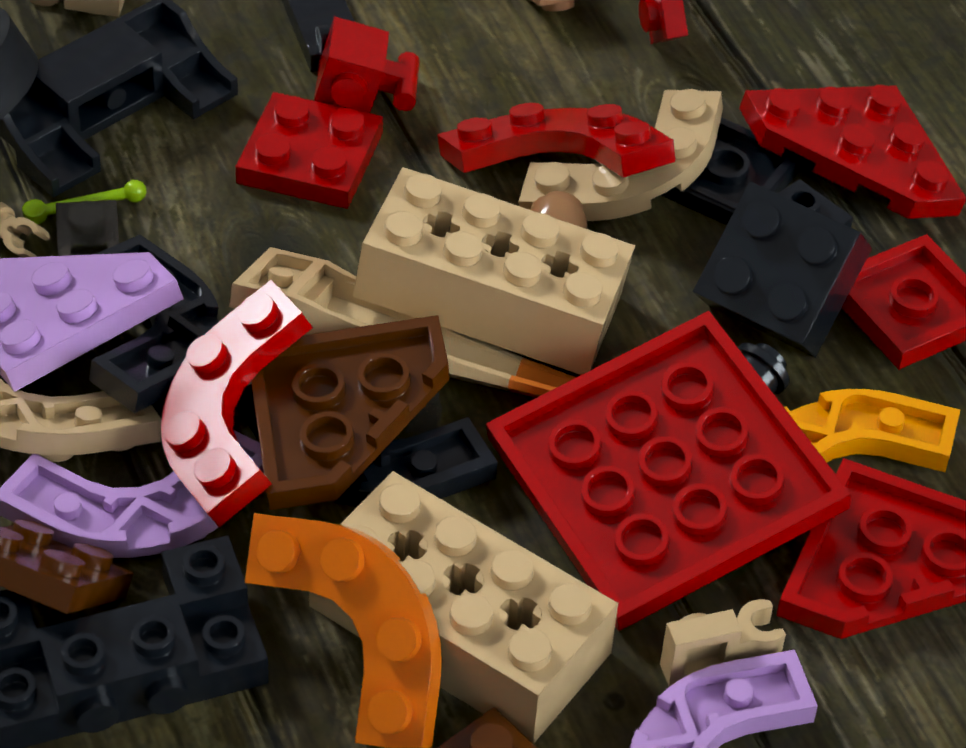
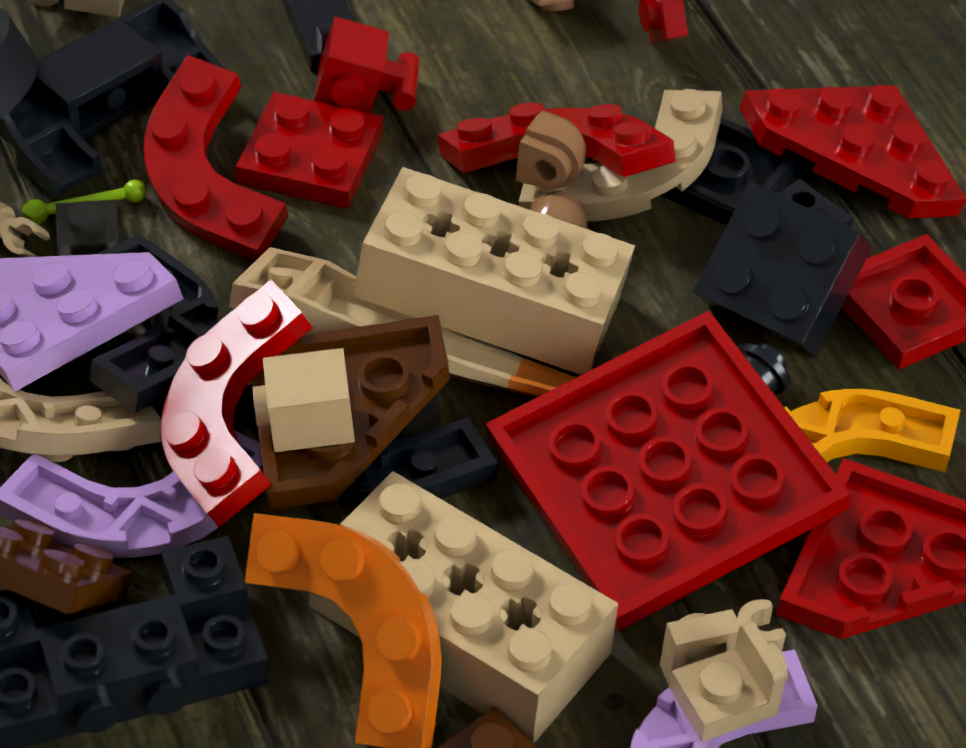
(184, 178): none -> red plate
(305, 400): none -> tan brick
(550, 152): none -> medium nougat piece
(732, 686): none -> tan bracket

